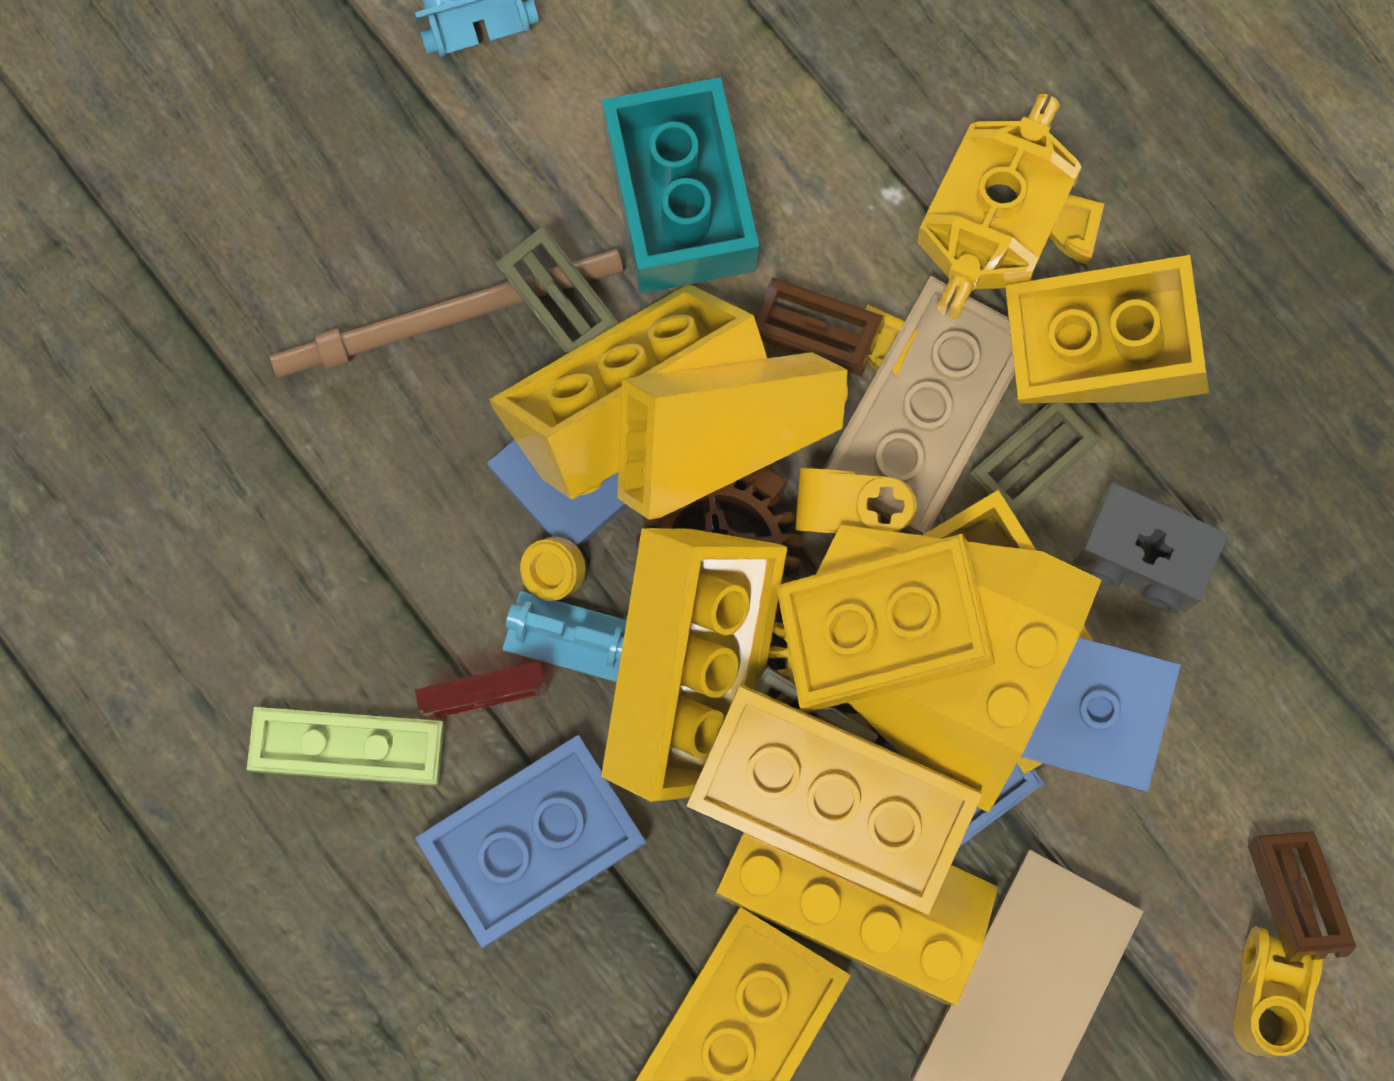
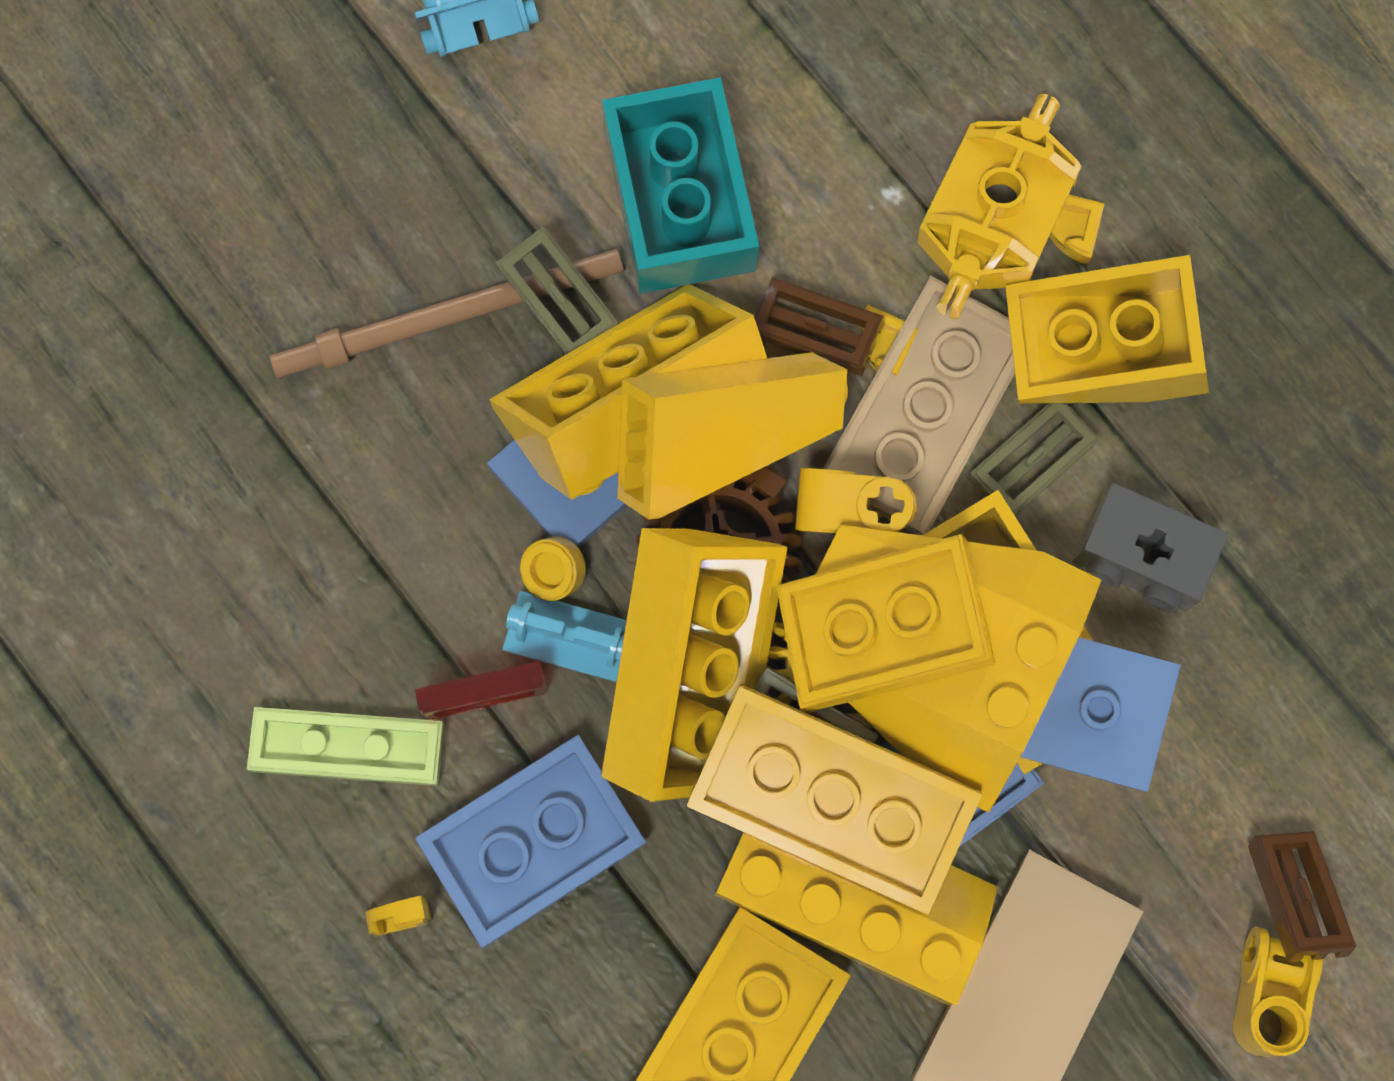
(398, 916): none -> yellow tile

